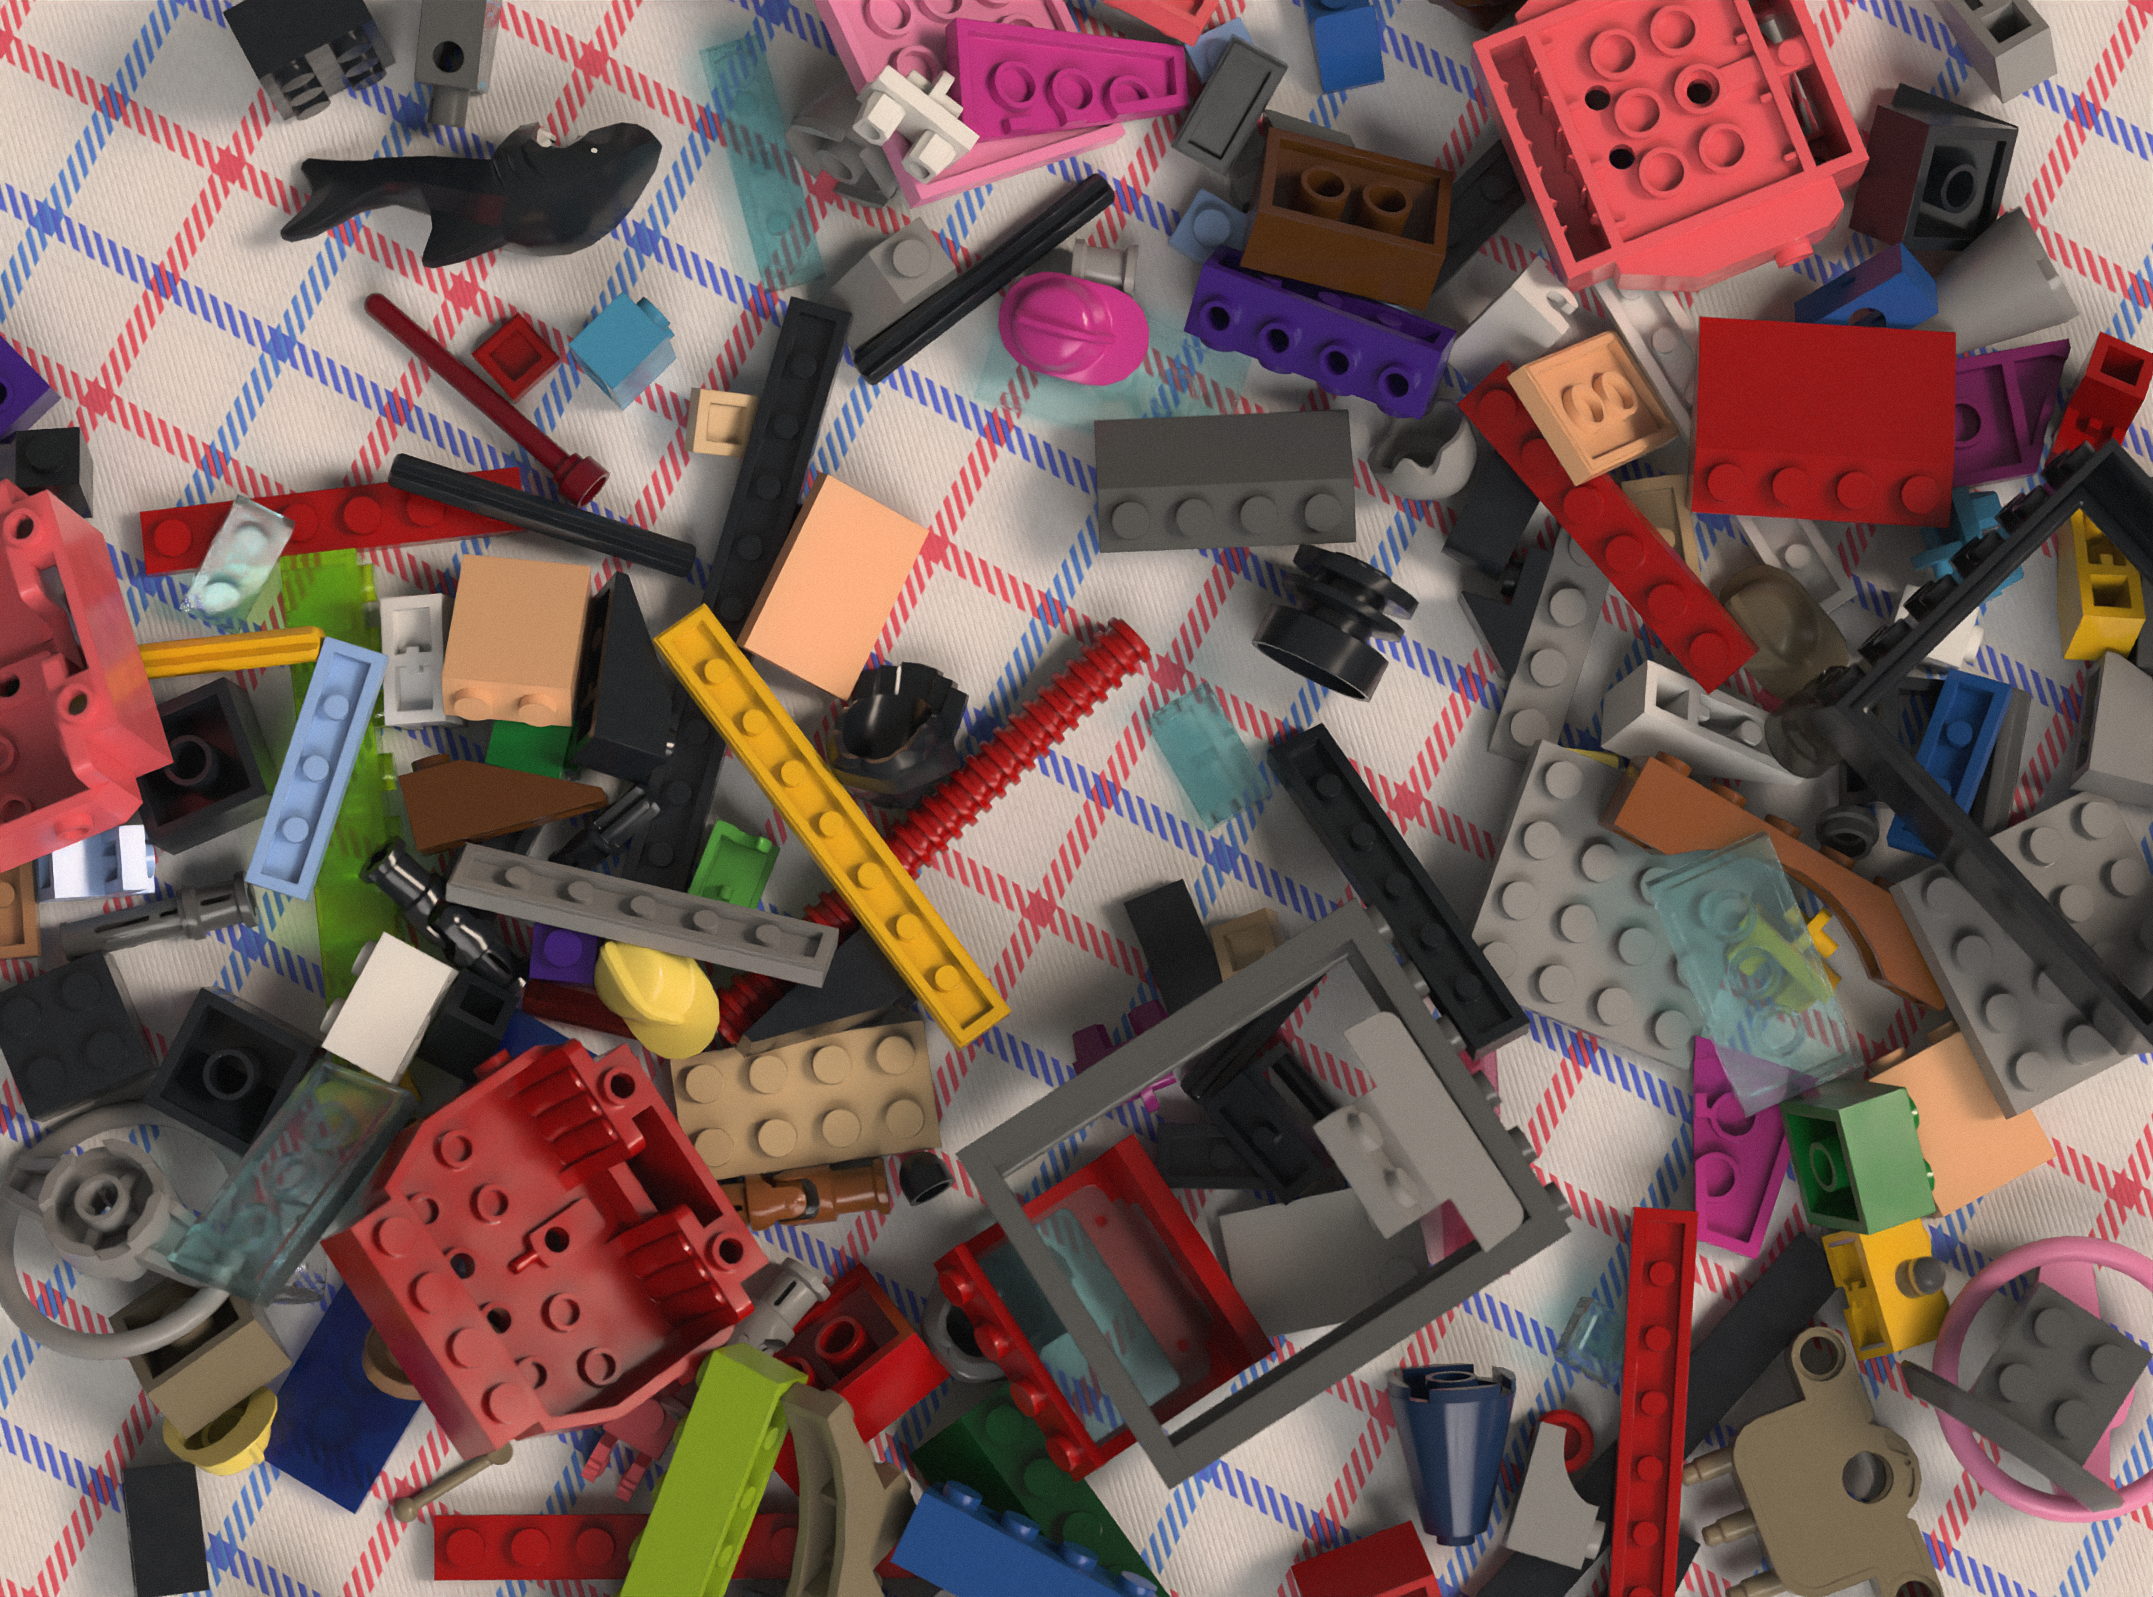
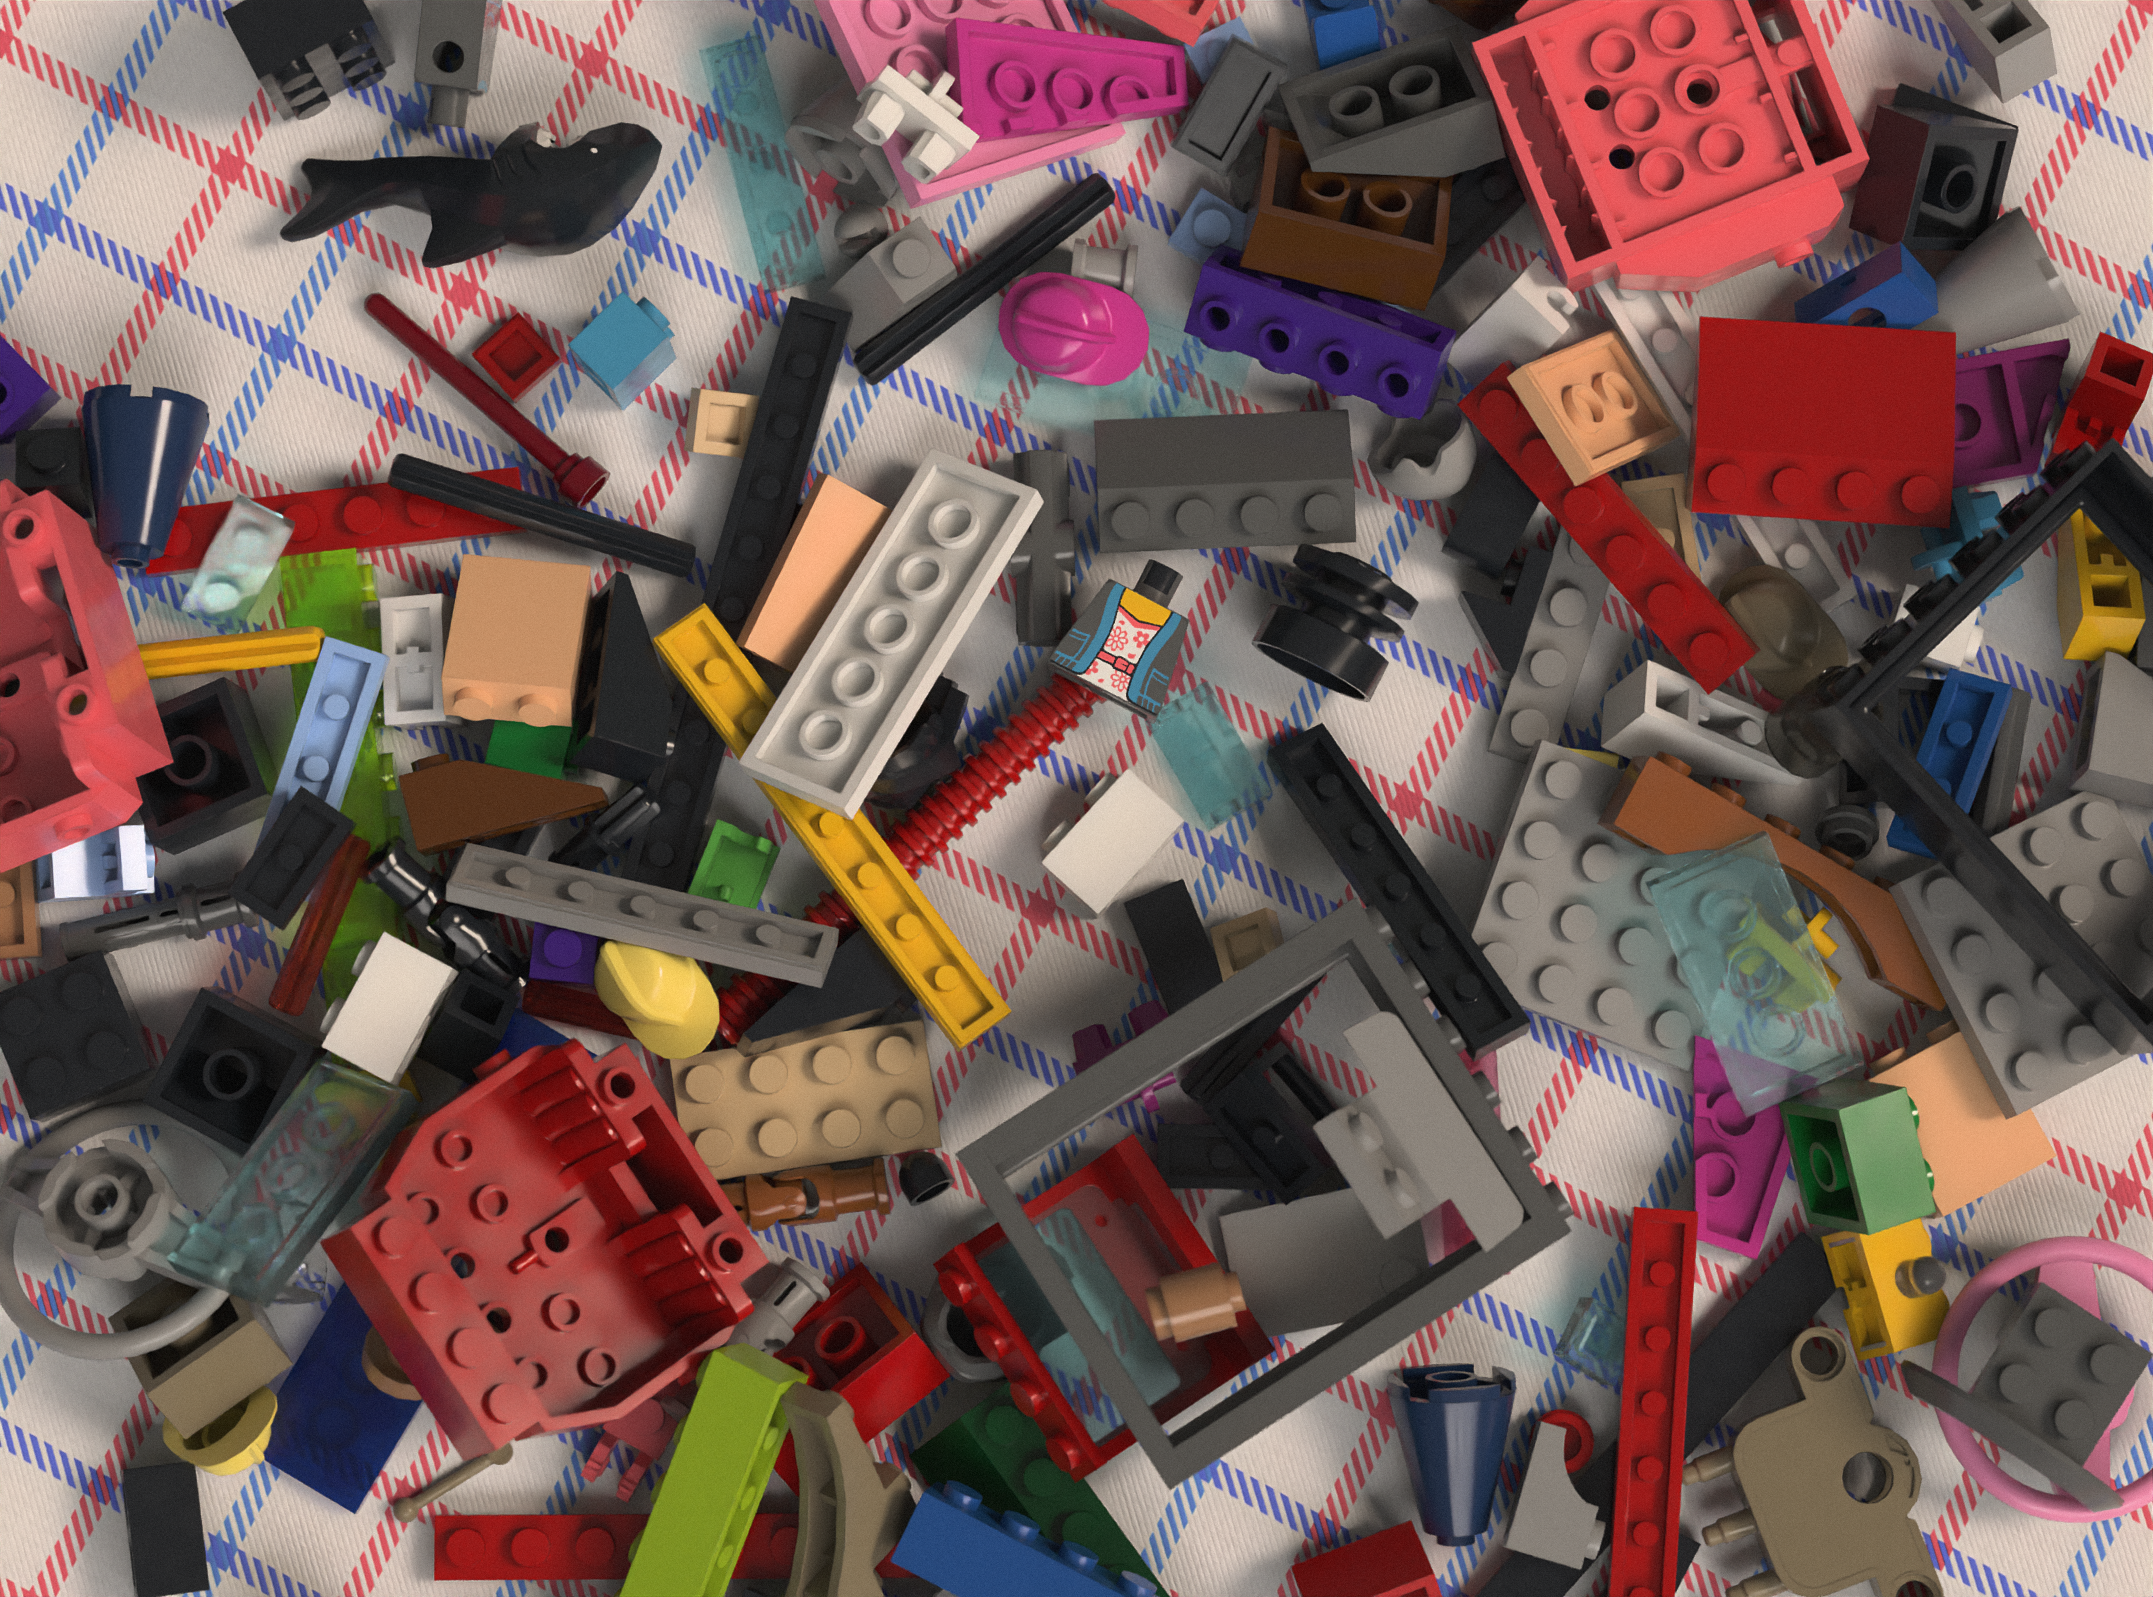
(140, 466): none -> dark blue cone
(292, 858): none -> black plate
(318, 928): none -> clear red axle
(858, 220): none -> light grey hinge
(891, 633): none -> white plate
(1045, 553): none -> dark grey piece
(1110, 841): none -> white brick
(1126, 642): none -> torso
(1195, 1302): none -> medium nougat brick
(1397, 111): none -> dark grey slope

